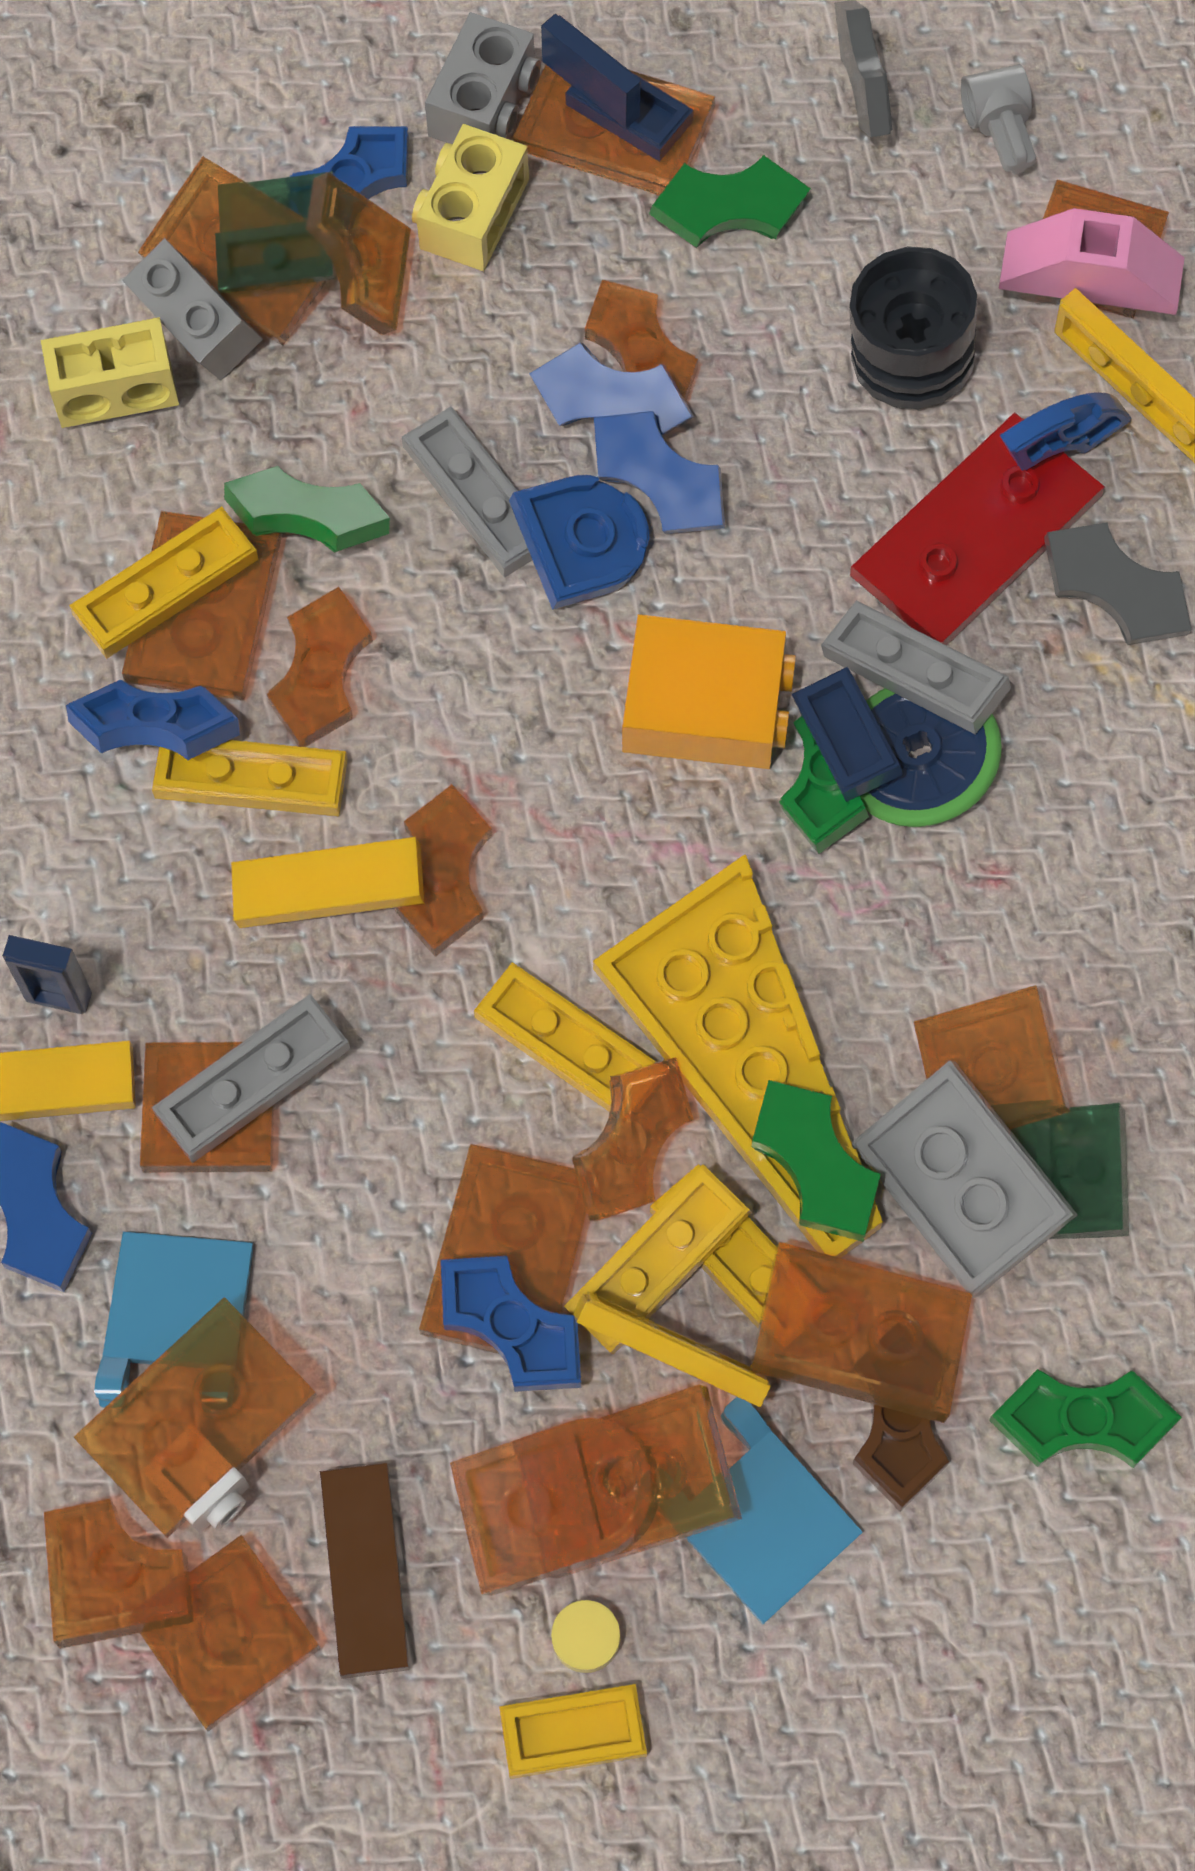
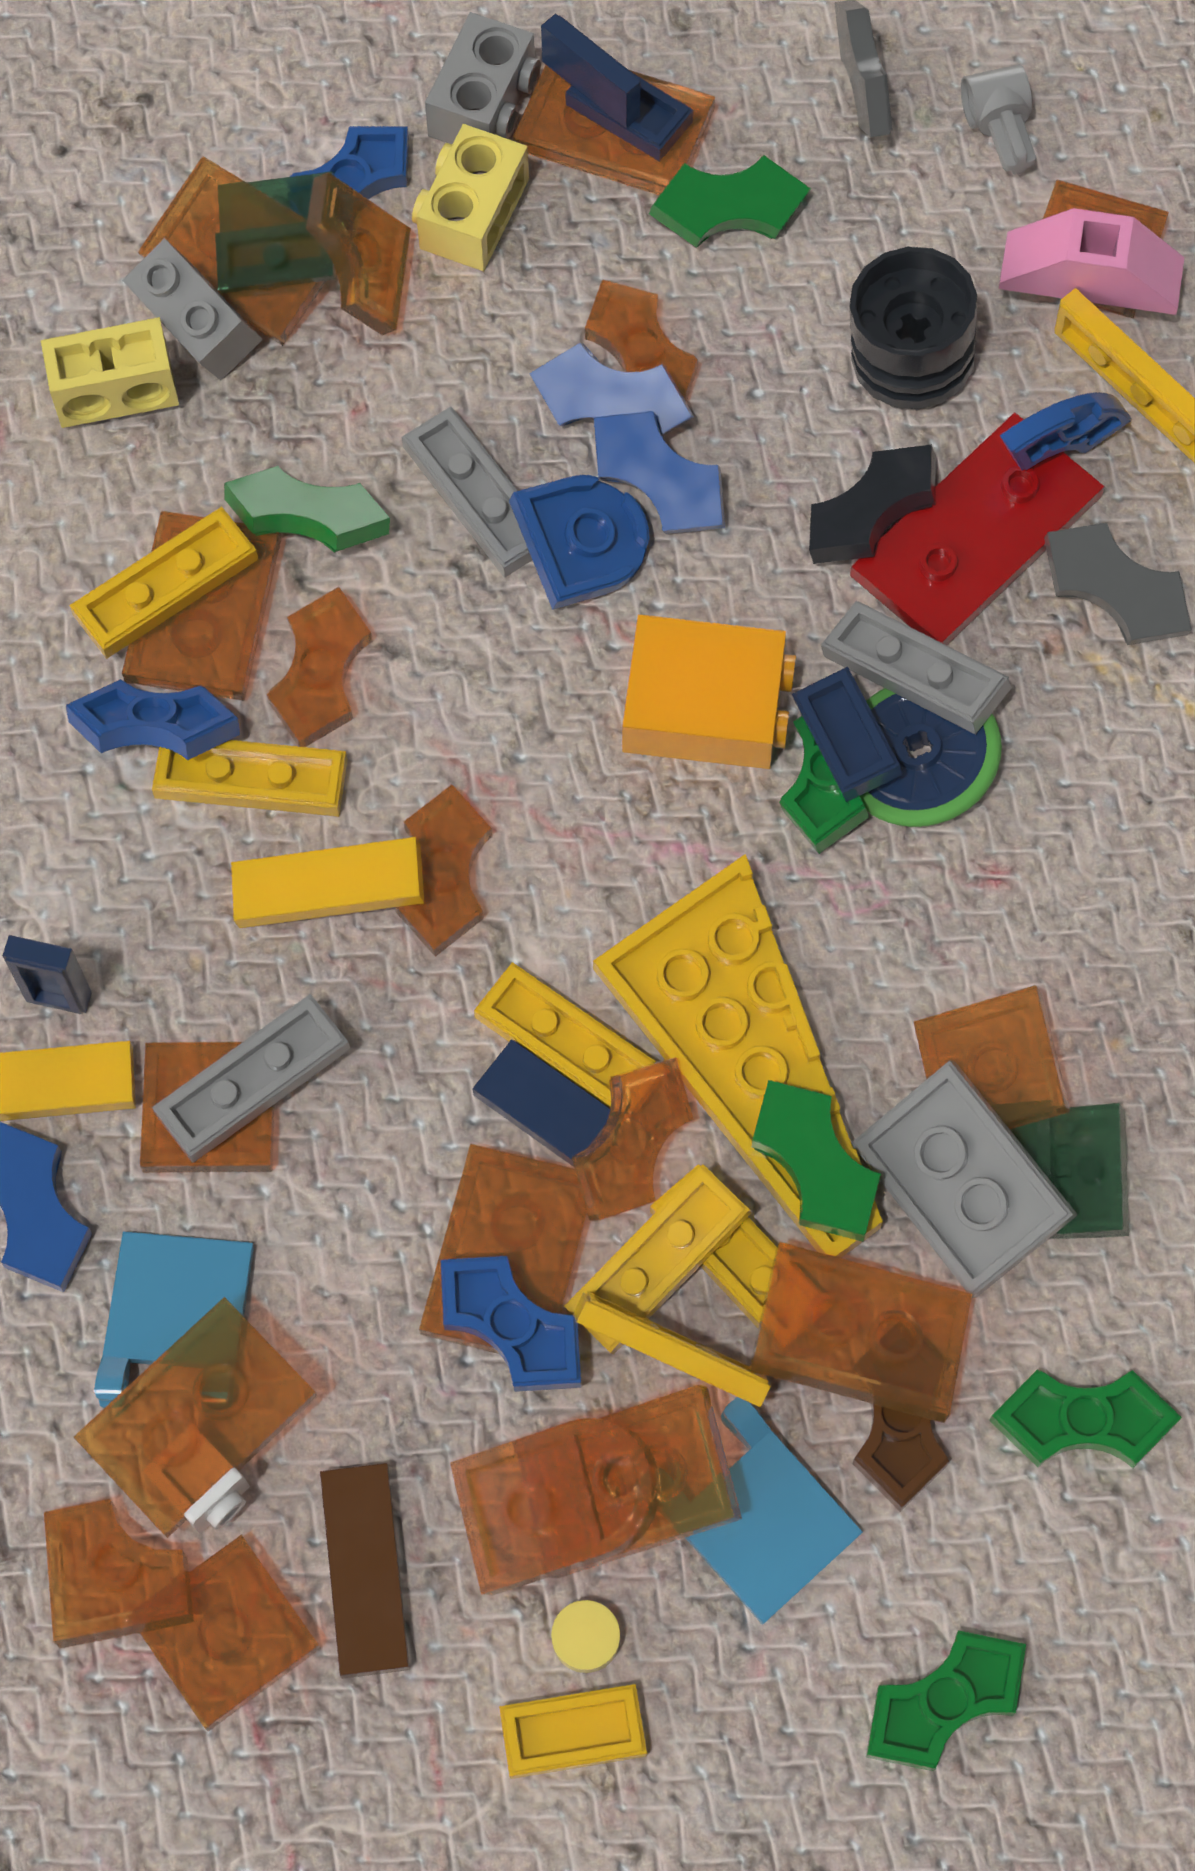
(541, 1102): none -> dark blue tile
(856, 520): none -> black tile
(918, 1718): none -> green tile

